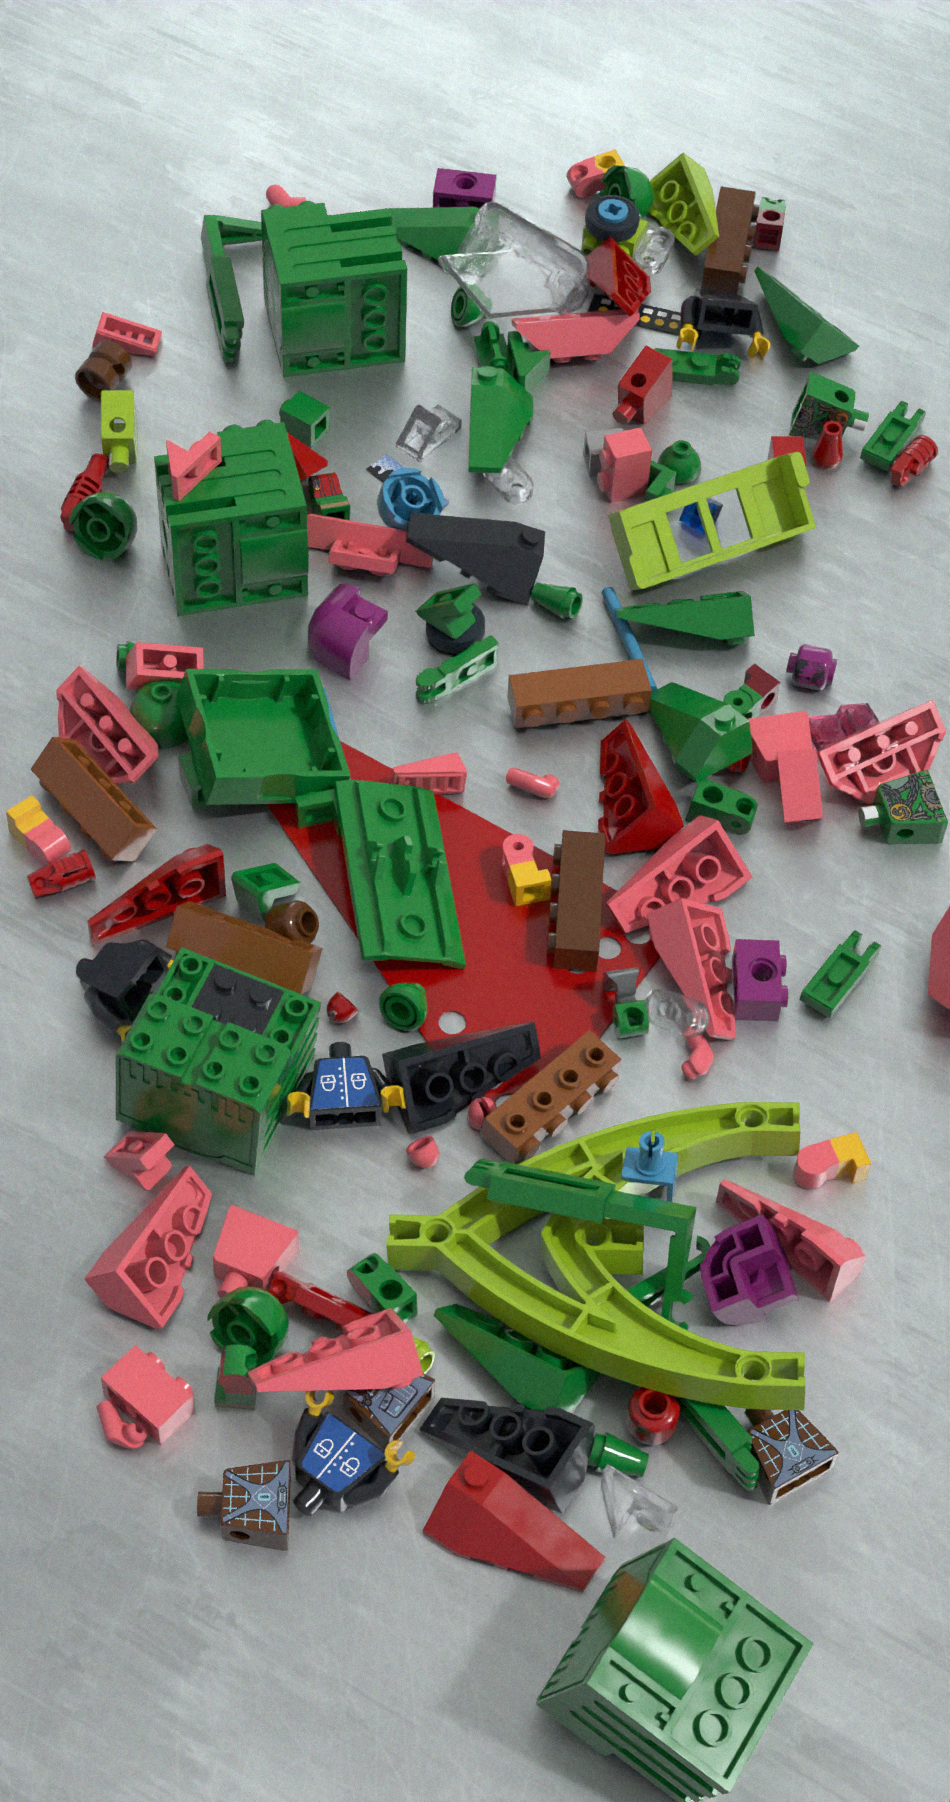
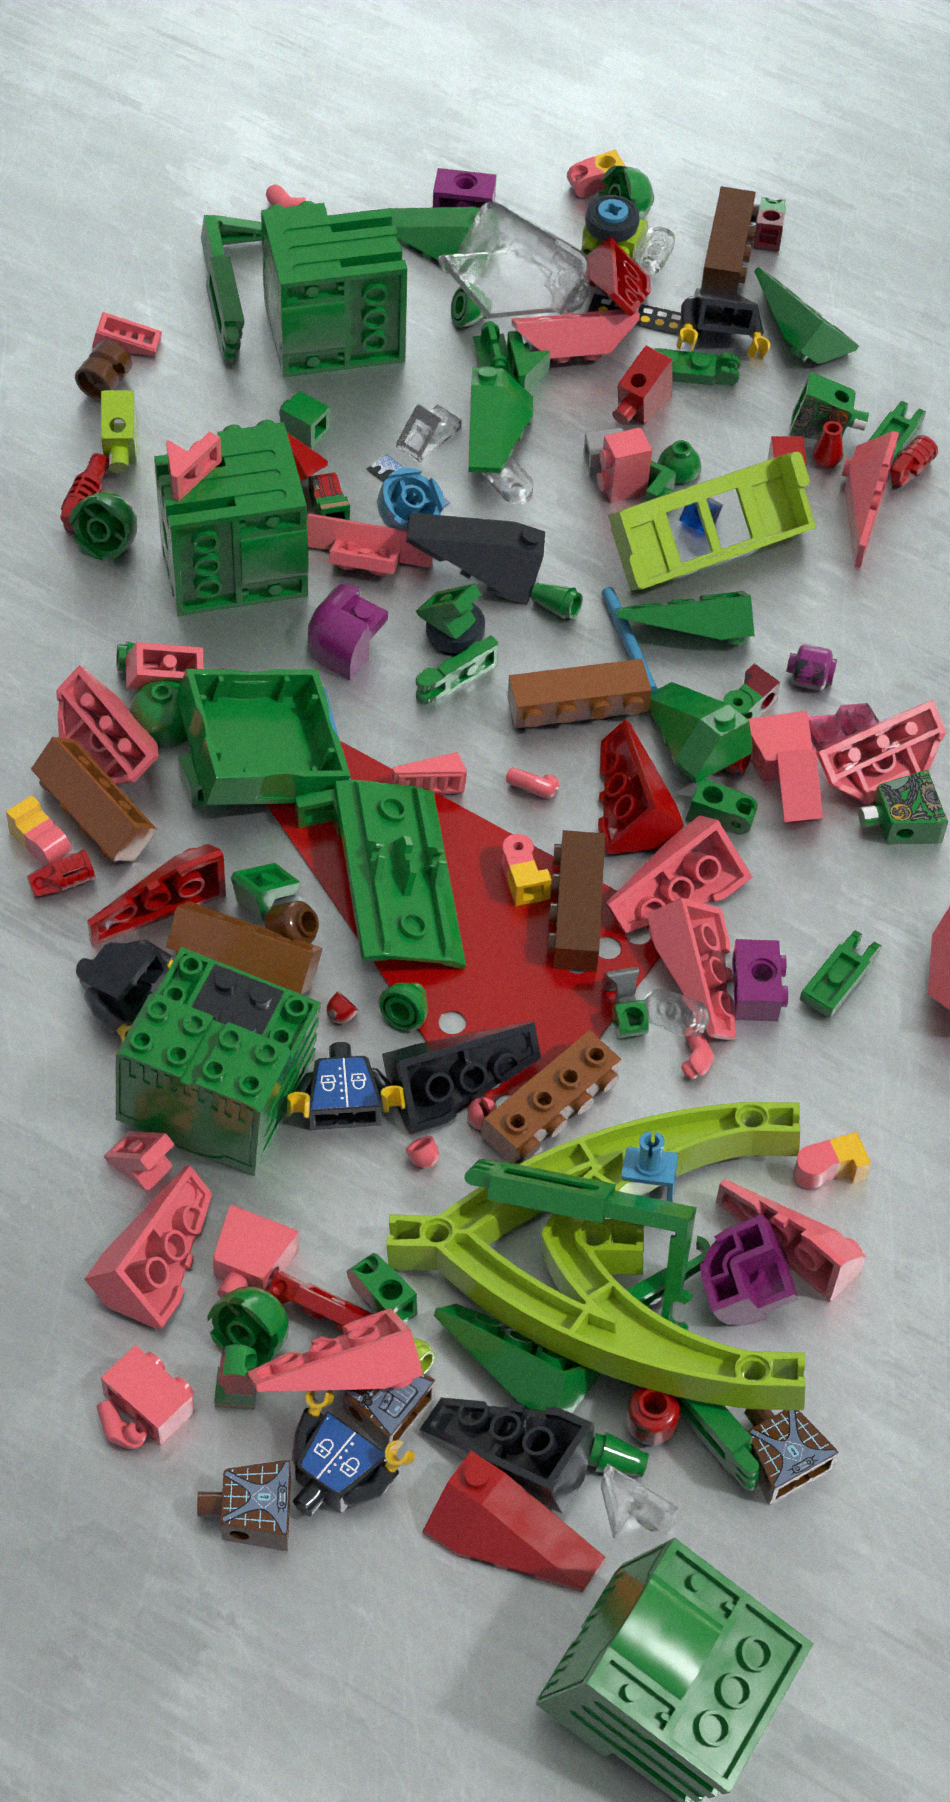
(685, 203): lime wedge -> none
(865, 486): none -> coral wedge

